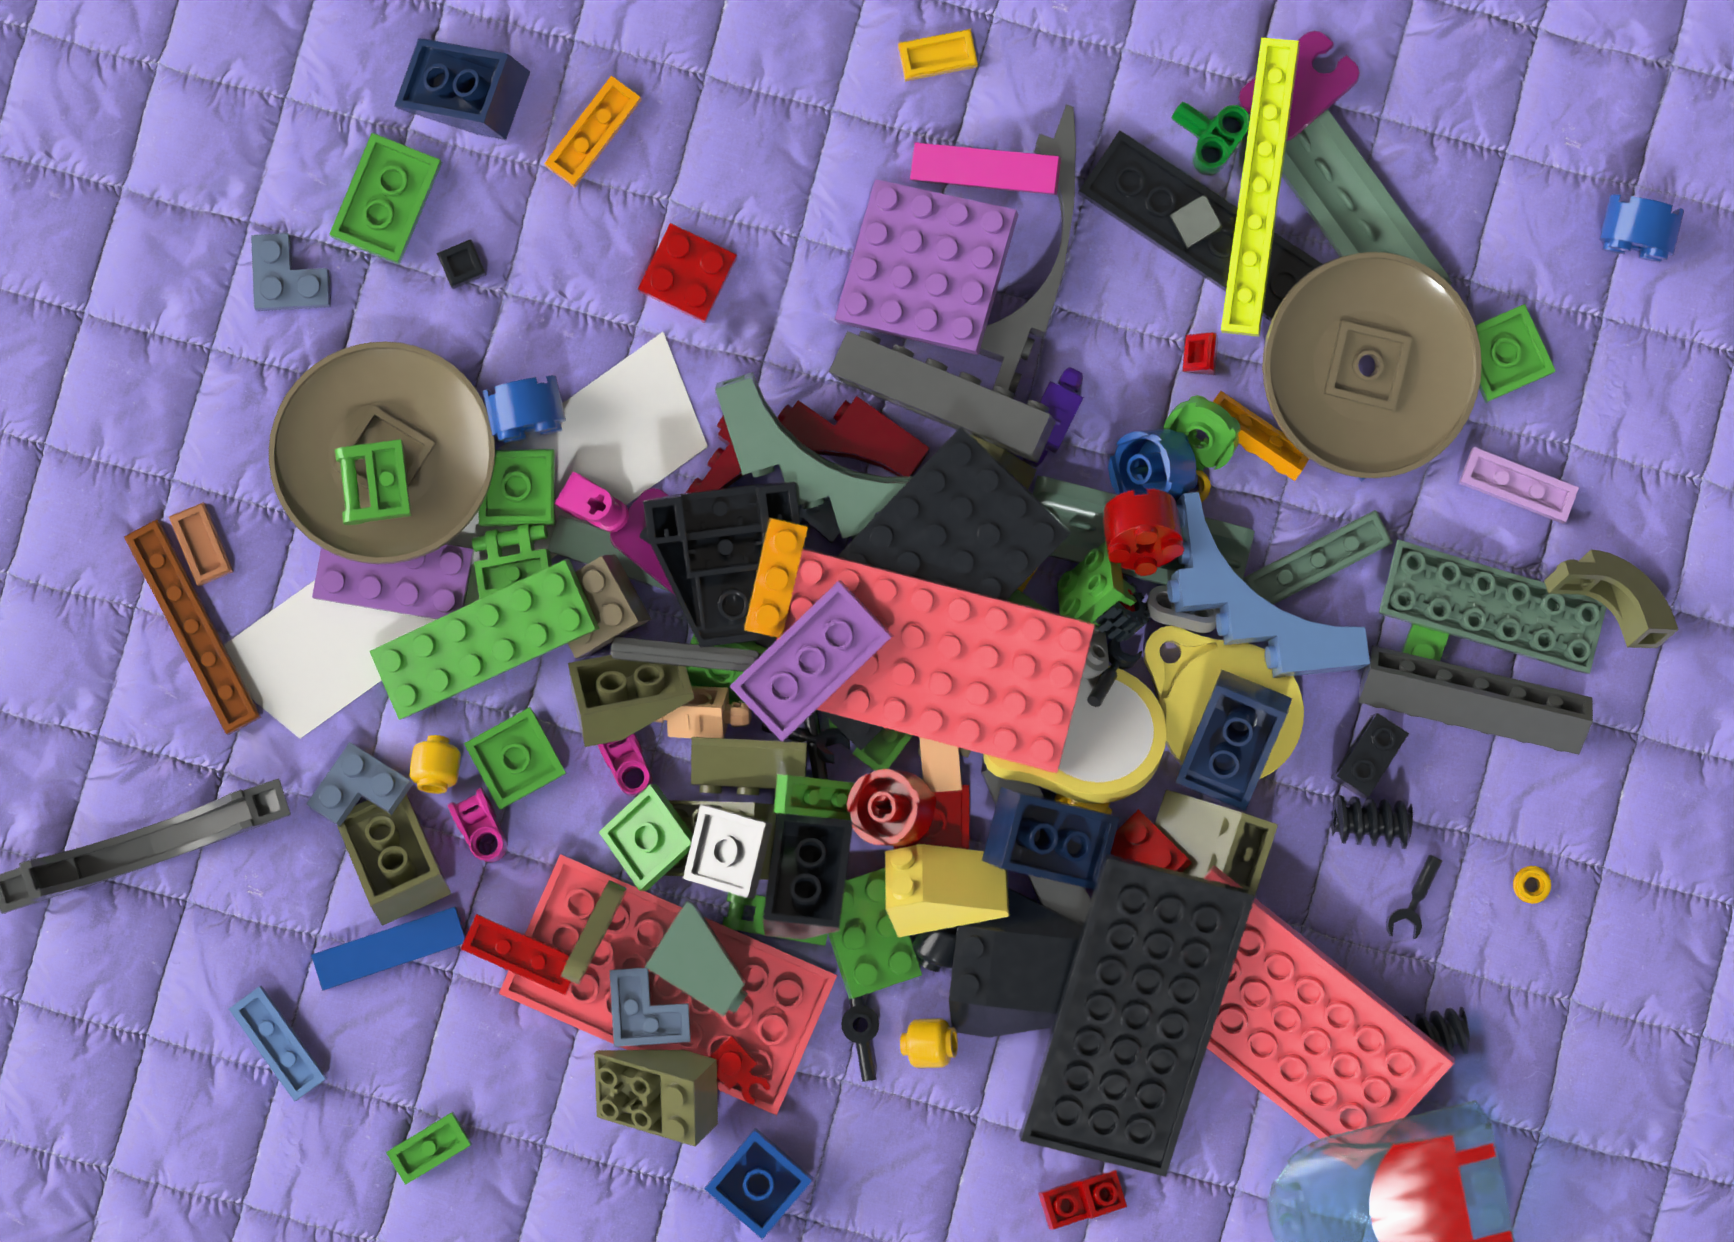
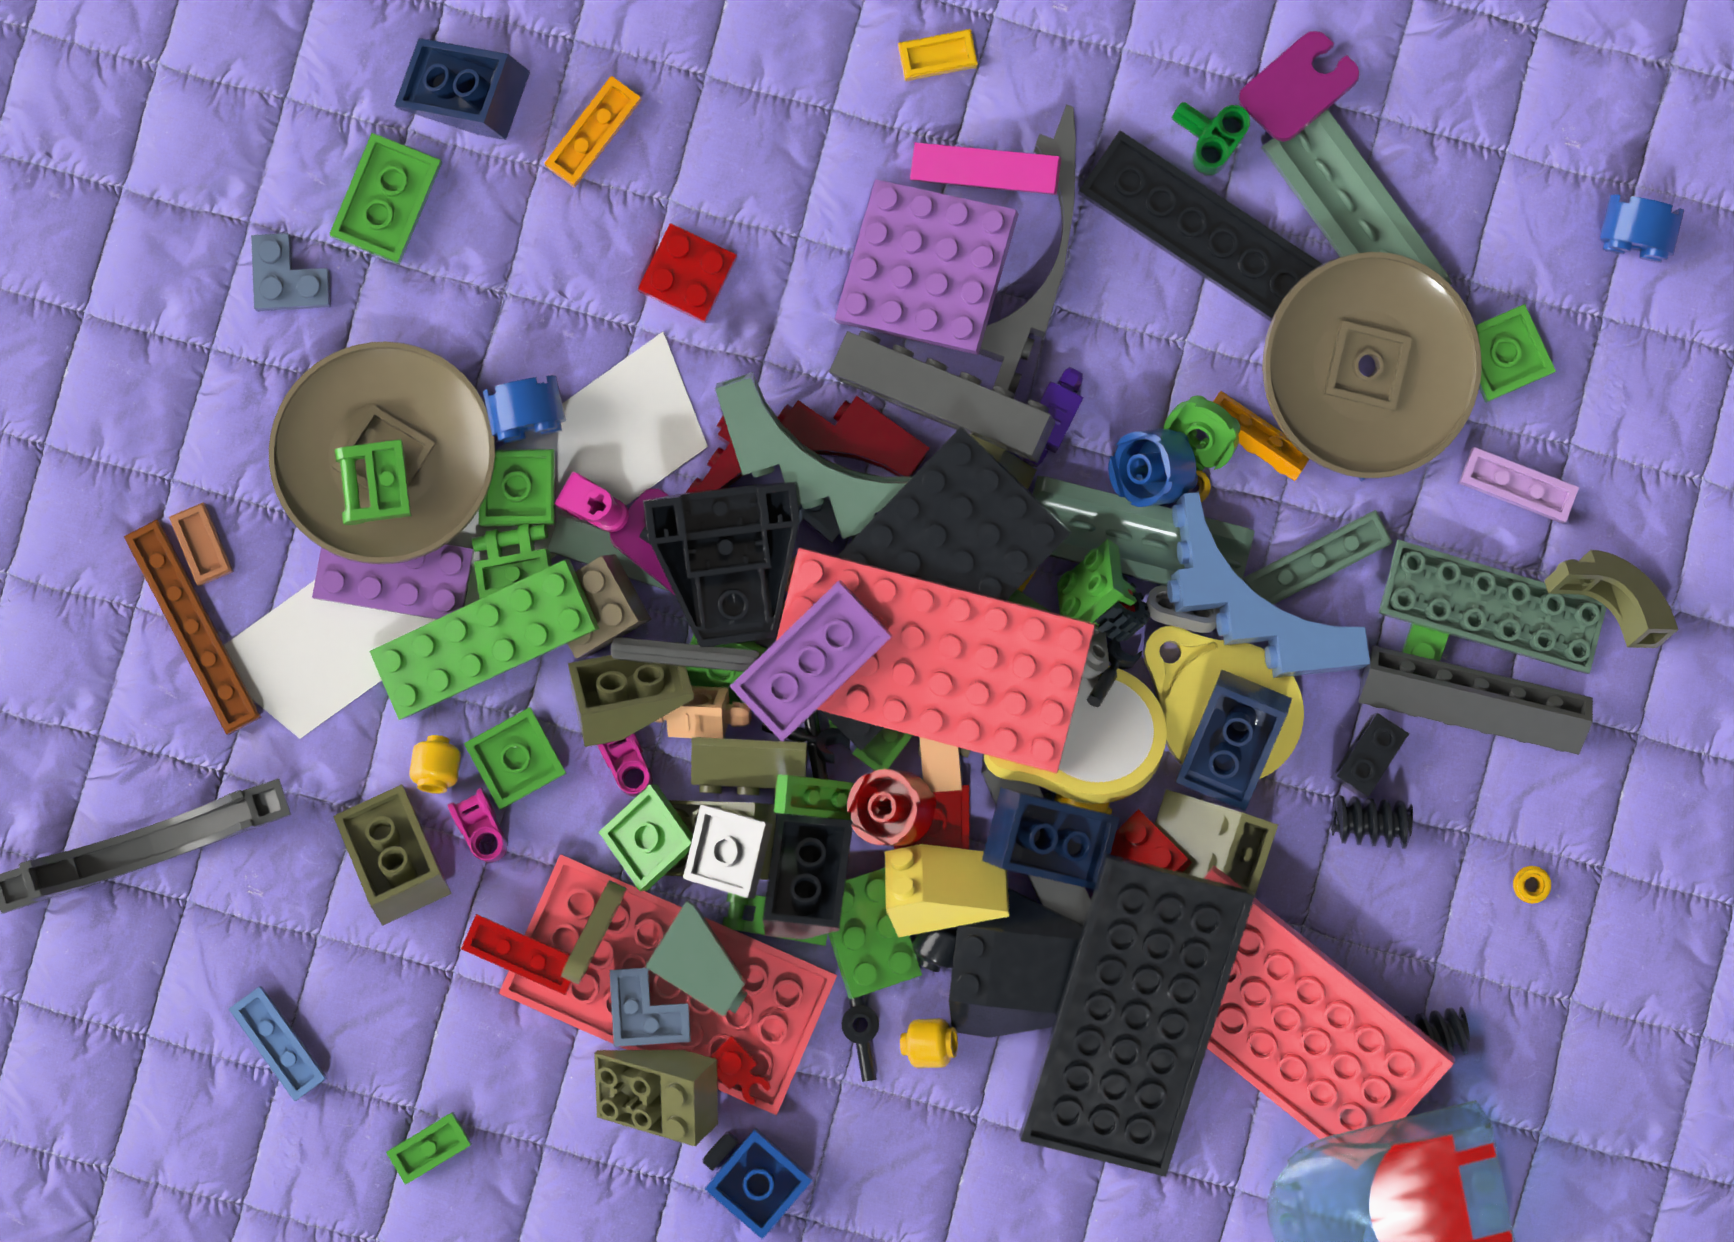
(356, 776): sand blue plate -> none
(388, 948): blue tile -> none
(461, 264): black tile -> none
(720, 1150): none -> black tile
(775, 578): light orange plate -> none
(1082, 1199): red slope -> none
(1143, 530): red brick -> none
(1196, 221): pearl dark grey slope -> none
(1200, 353): red slope -> none
(1260, 187): neon yellow plate -> none
(1418, 894): black piece -> none

